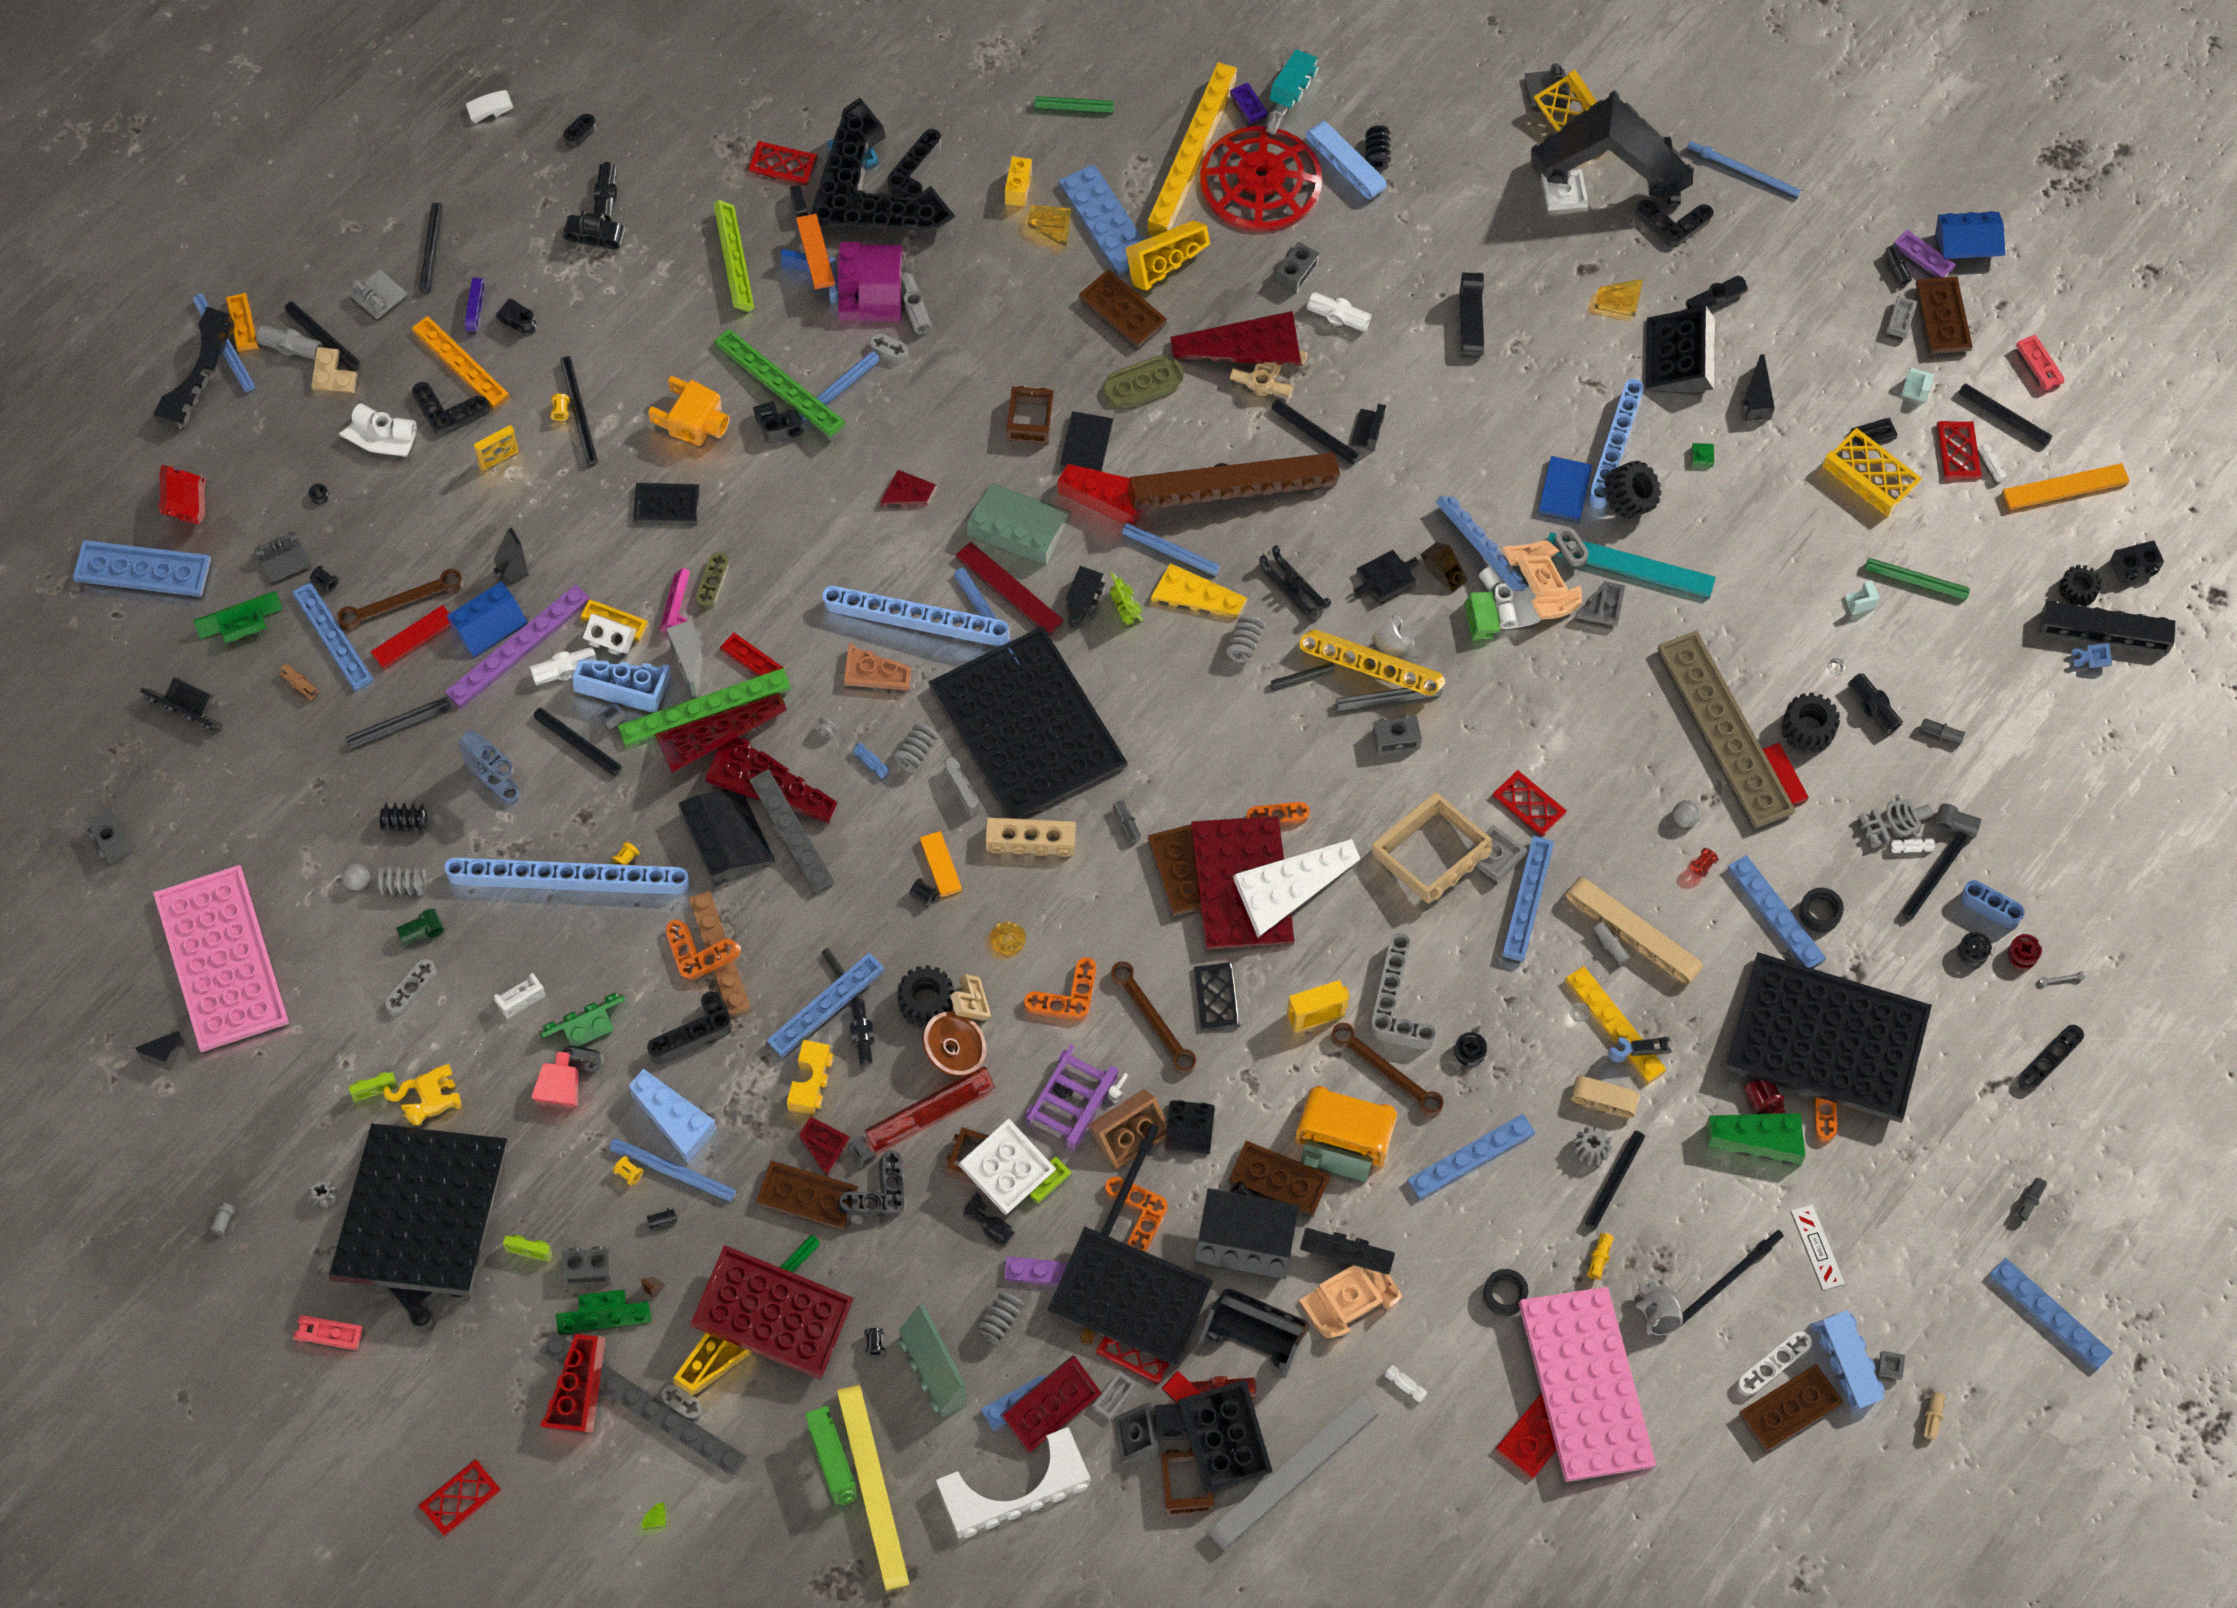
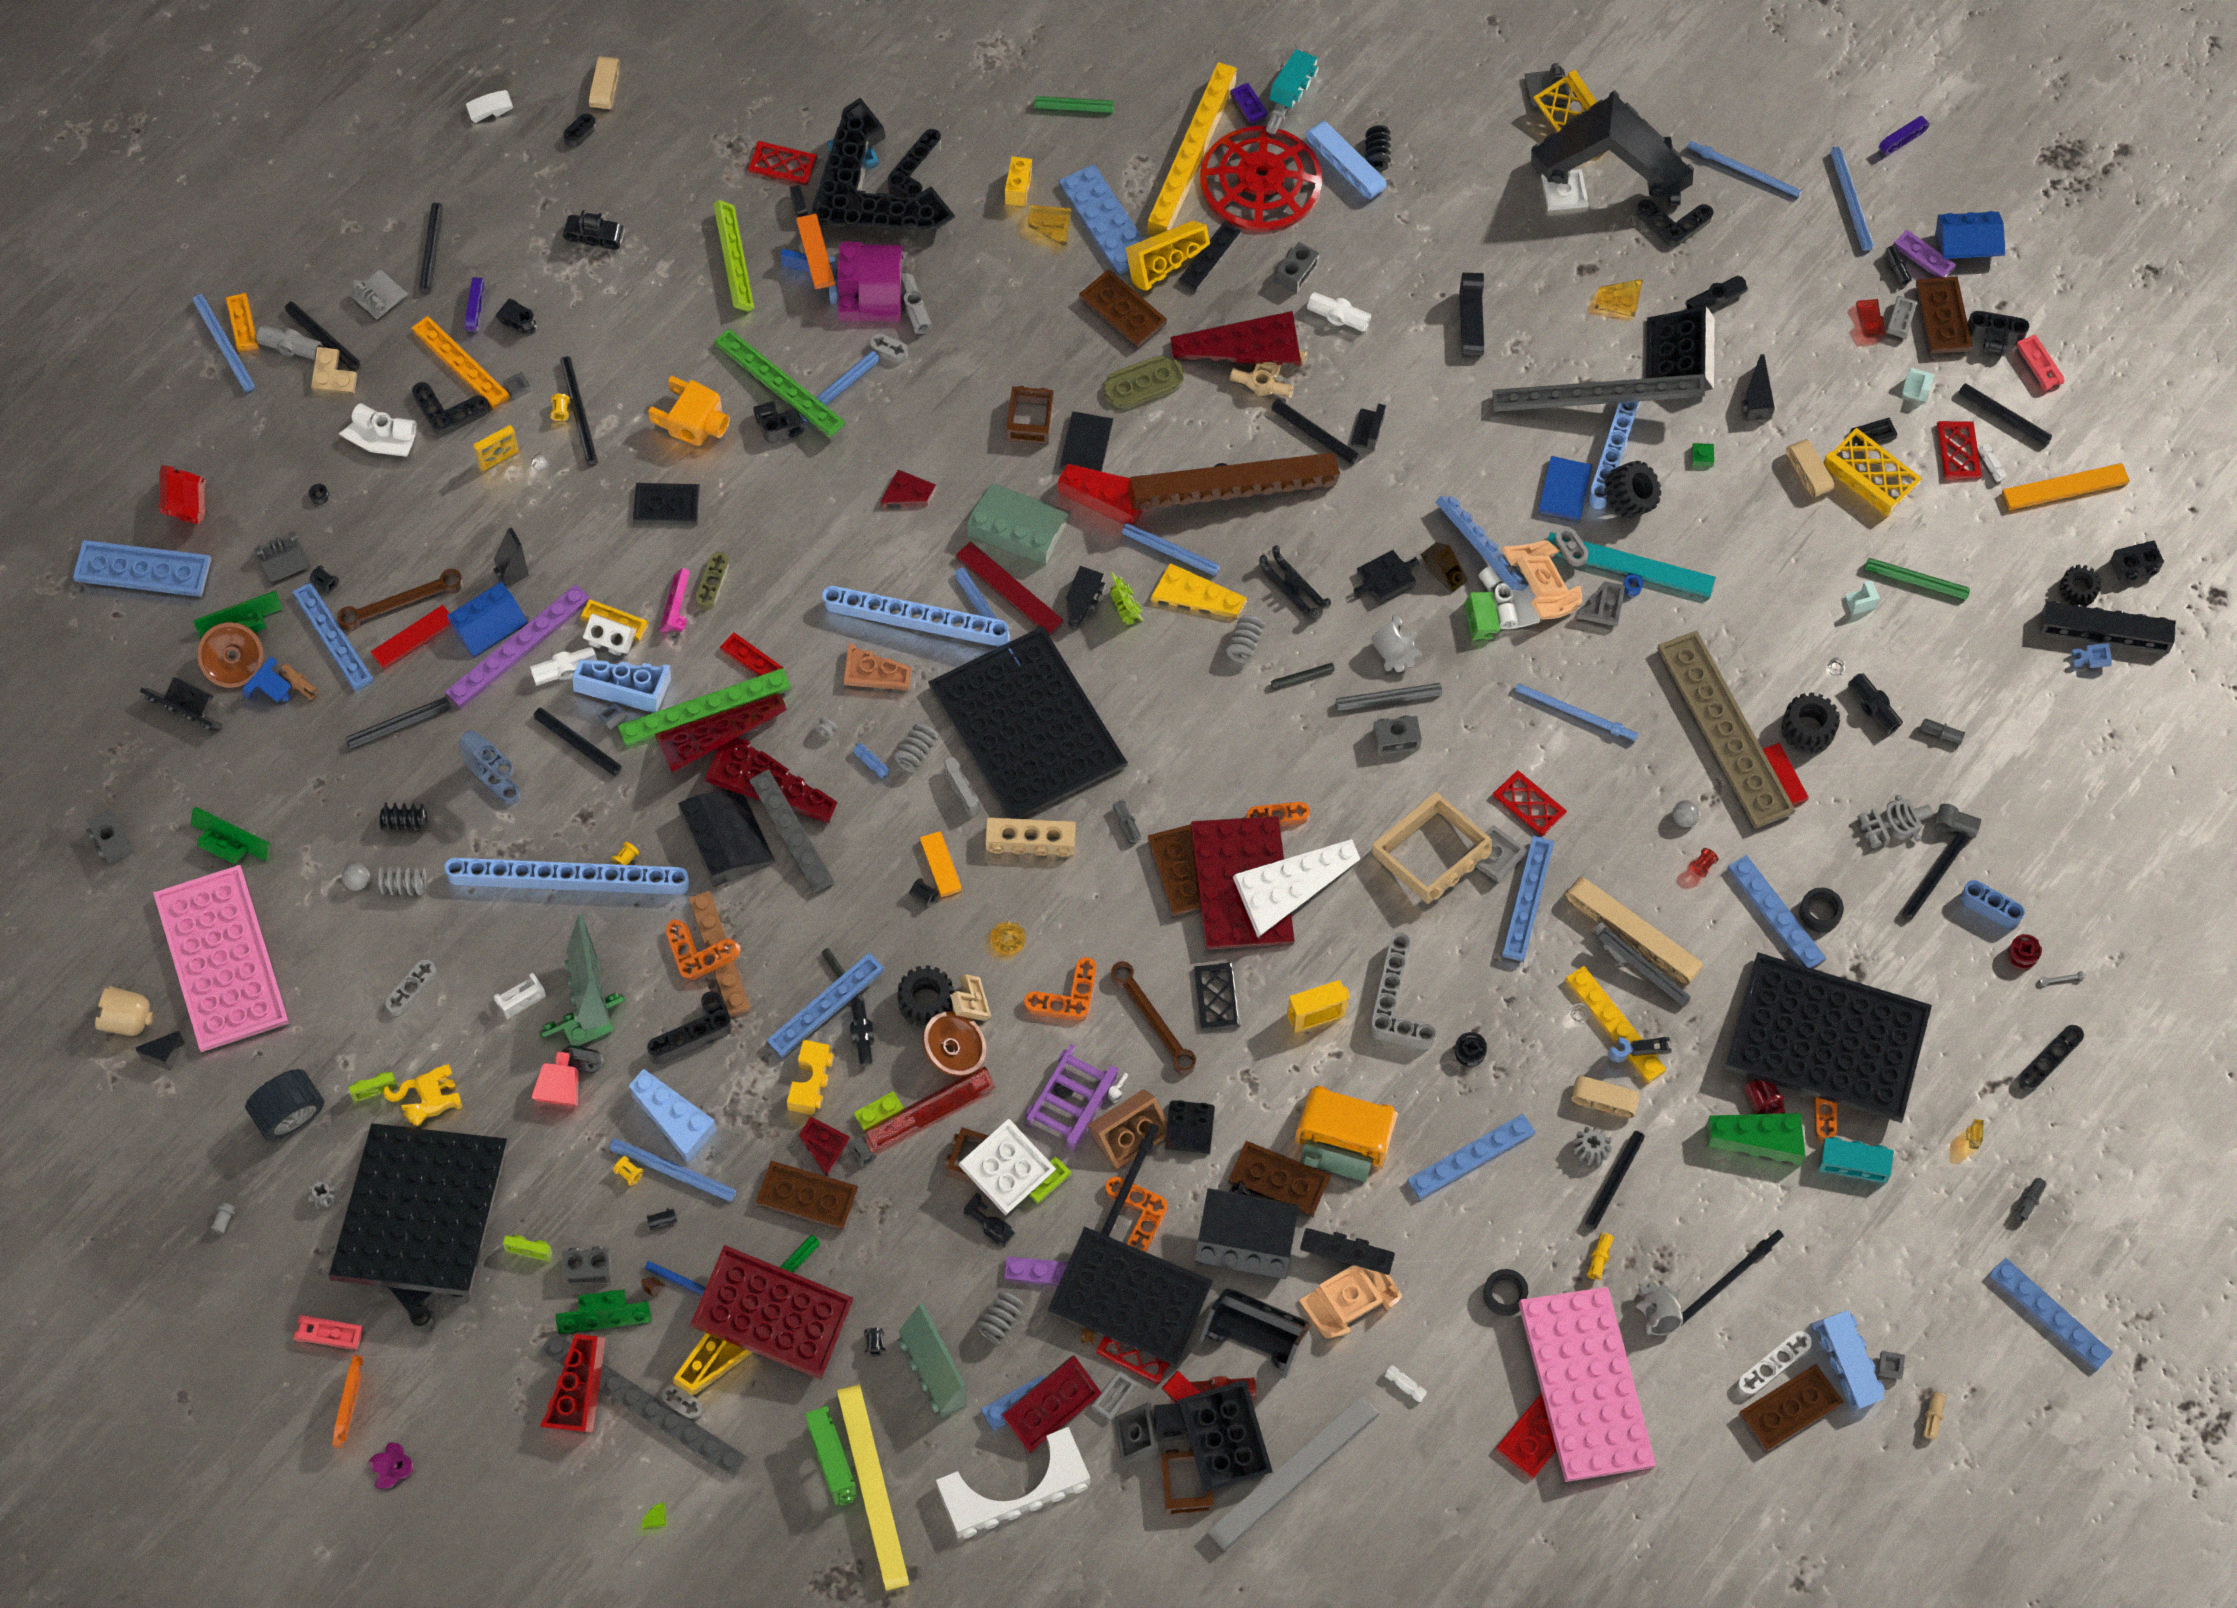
(123, 1012): none -> tan cylinder
(176, 405): black arch -> none
(215, 657): none -> dark orange dish
(226, 839): none -> green bracket
(268, 682): none -> blue piece
(284, 1104): none -> black wheel
(347, 1402): none -> orange tile
(387, 1466): none -> magenta plate
(426, 925): dark green piece -> none
(460, 1517): red window -> none
(517, 386): none -> flat silver tile
(539, 462): none -> clear hinge
(585, 979): none -> sand green slope
(604, 82): none -> tan beam
(605, 190): black piece -> none
(674, 1277): none -> blue bar
(686, 648): light grey slope -> none
(878, 1110): none -> lime plate
(881, 1199): black beam -> none
(1210, 257): none -> black tile
(1381, 660): yellow beam -> none
(1387, 1069): reddish brown piece -> none
(1598, 393): none -> dark grey plate
(1615, 728): none -> medium blue bar
(1636, 590): none -> blue bush
(1644, 966): none -> black axle
(1810, 468): none -> tan beam
(1818, 1247): white sticker -> none
(1851, 198): none -> medium blue axle
(1856, 1159): none -> teal brick
(1870, 318): none -> clear red slope
(1904, 135): none -> dark purple beam
(1912, 845): white axle -> none
(1974, 950): black wheel -> none
(1975, 1134): none -> clear yellow plate
(1997, 338): none -> black piece

